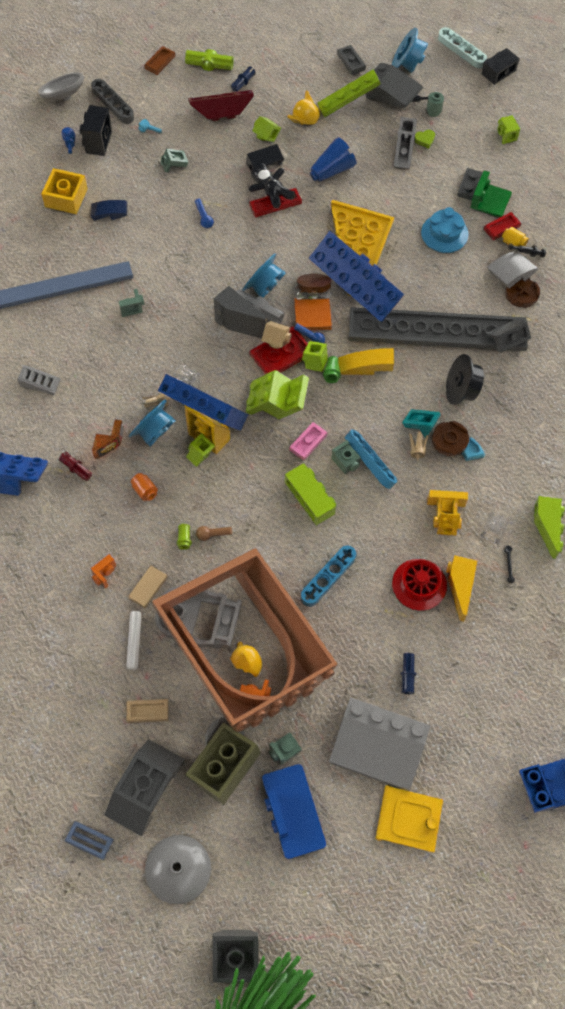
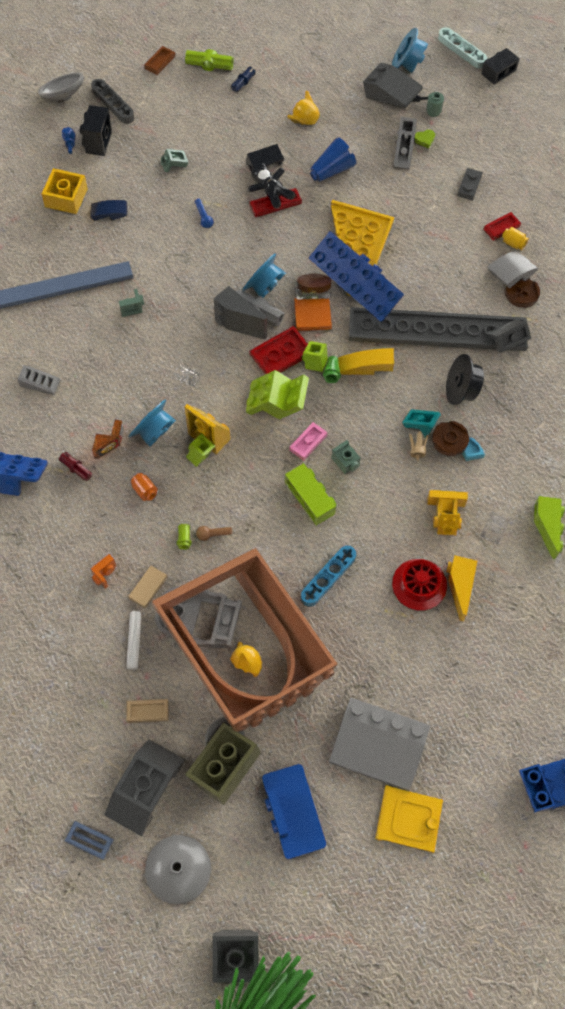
(144, 125): medium azure hand -> none
(155, 400): tan piece -> none
(203, 402): blue window -> none
(222, 105): dark red wedge -> none
(254, 690): orange bracket -> none
(266, 129): lime brick -> none
(276, 335): tan brick -> none
(284, 749): sand green bracket -> none
(315, 337): blue bar -> none
(349, 93): lime plate -> none
(351, 59): dark grey plate -> none
(371, 459): dark azure beam -> none
(408, 674): dark blue axle -> none
(445, 231): dark azure piece -> none
(490, 198): green bracket -> none
(508, 129): lime brick -> none
(508, 549): black hinge -> none
(533, 251): black piece -> none

